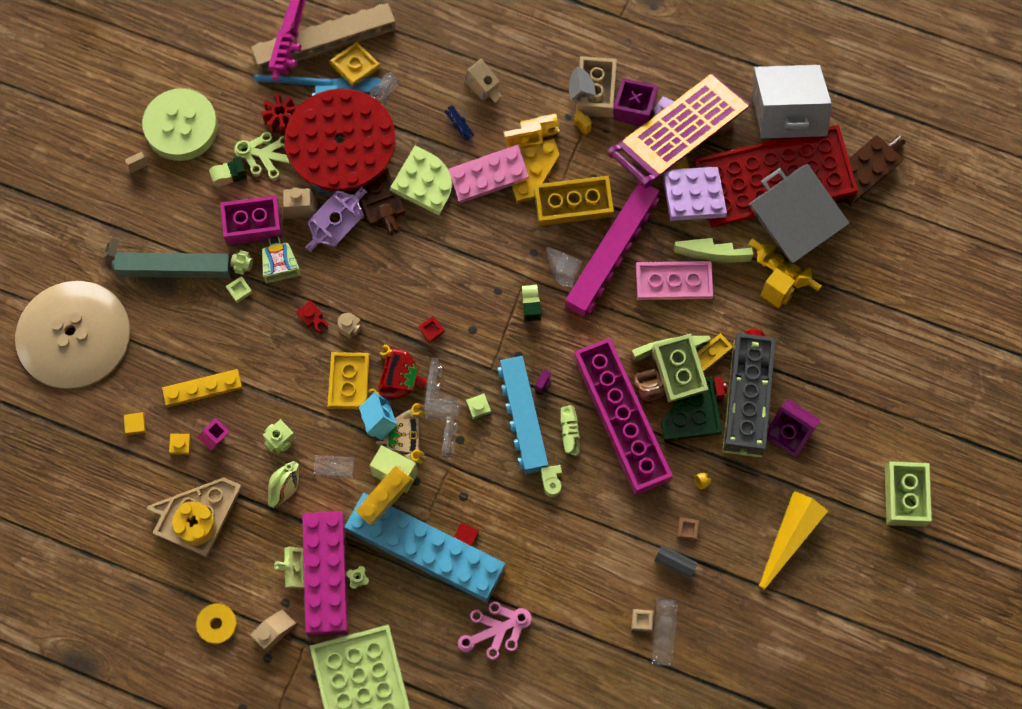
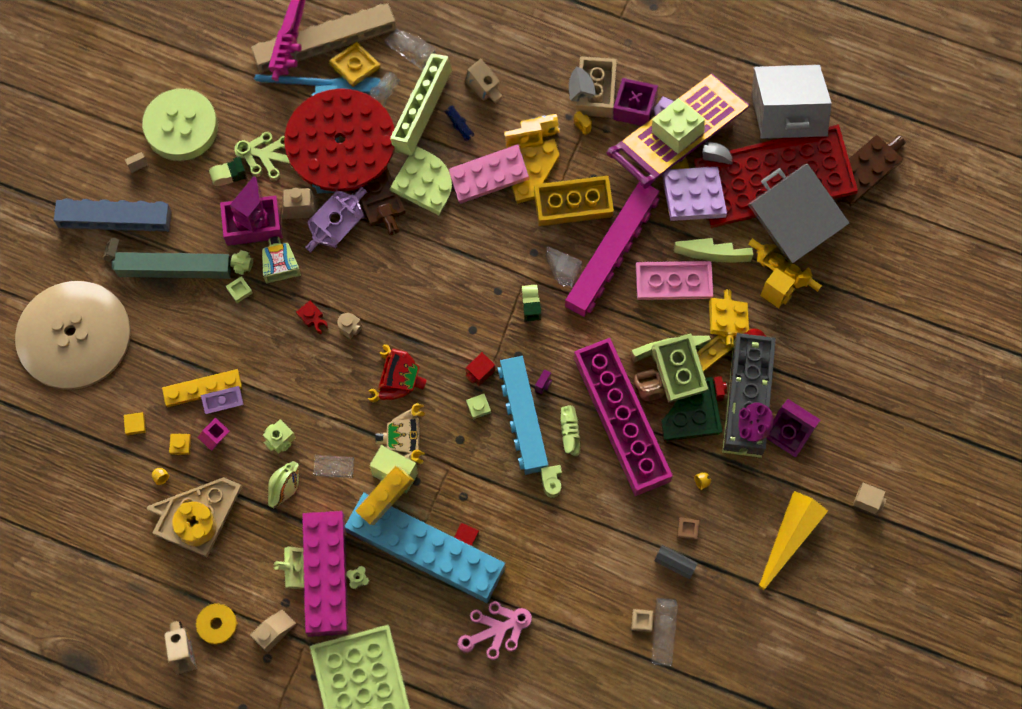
(112, 215): none -> sand blue brick
(160, 476): none -> yellow hinge
(179, 649): none -> tan torso
(222, 399): none -> lavender plate
(249, 207): none -> magenta slope
(278, 114): red gear -> none
(348, 380): yellow tile -> none
(377, 416): medium azure brick -> none
(410, 47): none -> clear slope
(421, 104): none -> yellowish green brick
(431, 329): red plate -> none
(441, 408): clear bracket -> none
(480, 369): none -> red brick
(678, 125): none -> yellowish green brick
(716, 153): none -> light grey brick
(728, 317): none -> yellow plate
(759, 429): none -> magenta plate
(869, 498): none -> tan brick
(908, 494): yellowish green brick -> none

